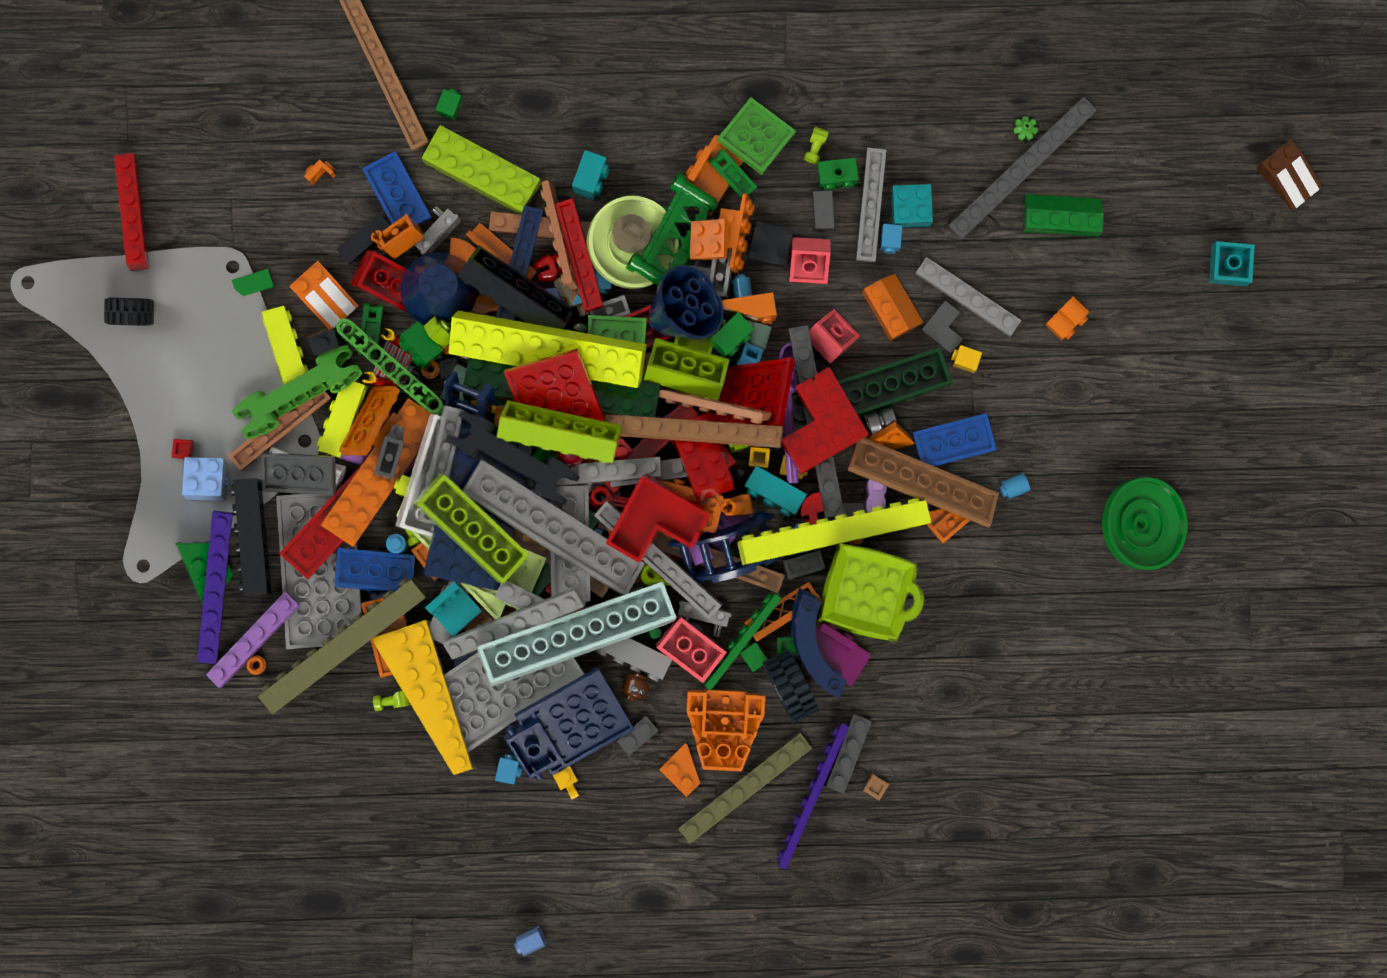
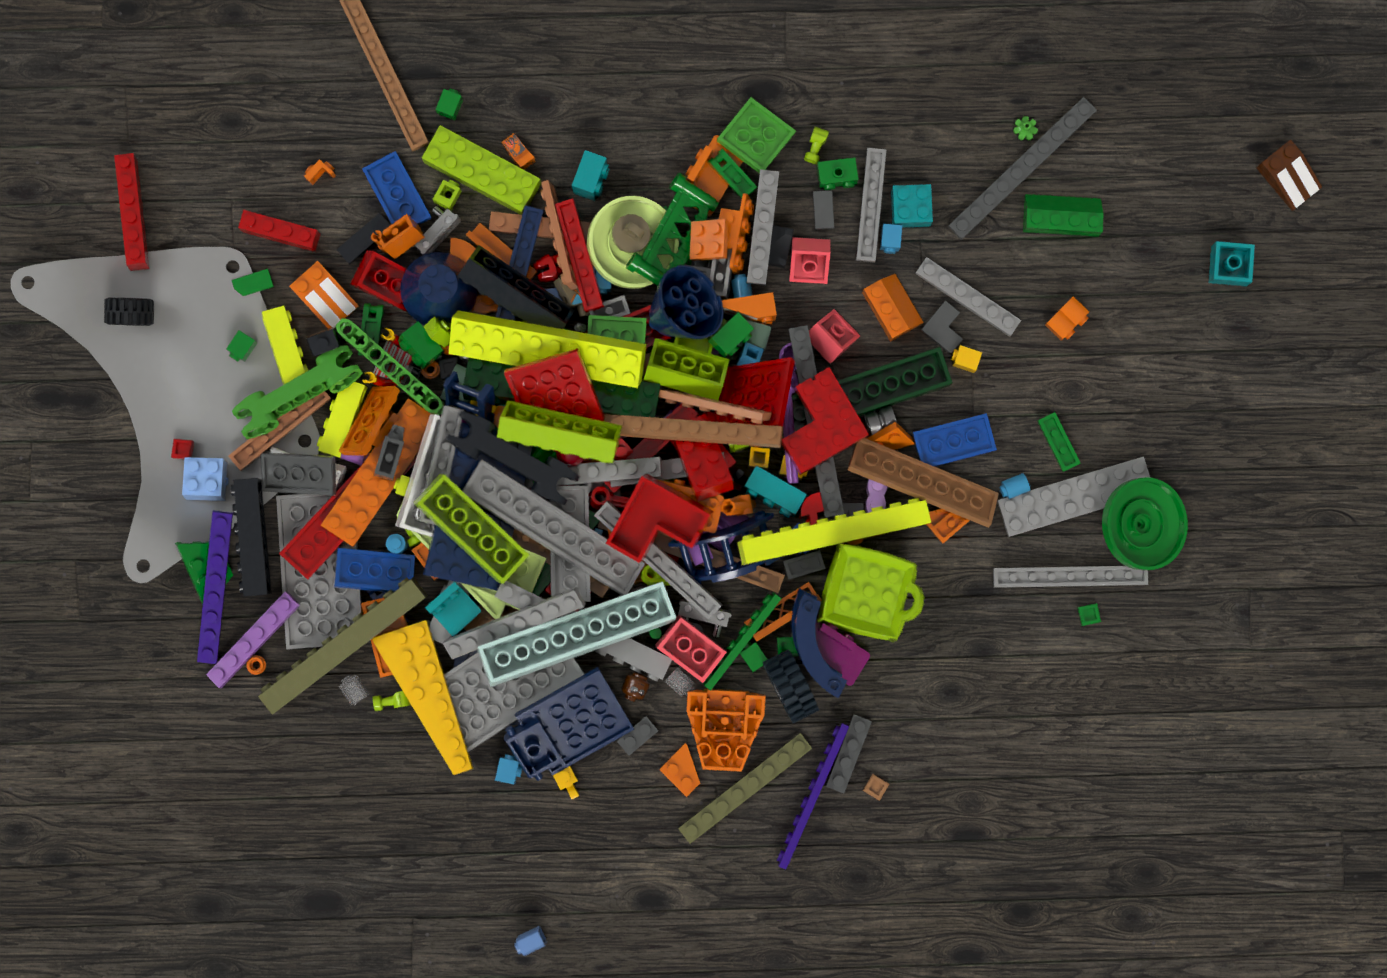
(241, 346): none -> green brick
(279, 230): none -> red brick
(353, 689): none -> clear brick
(440, 196): none -> lime brick
(518, 152): none -> orange leg
(680, 682): none -> clear brick
(762, 227): none -> light grey plate
(1058, 442): none -> green plate
(1067, 497): none -> light grey plate
(1068, 576): none -> light grey plate
(1089, 614): none -> green tile

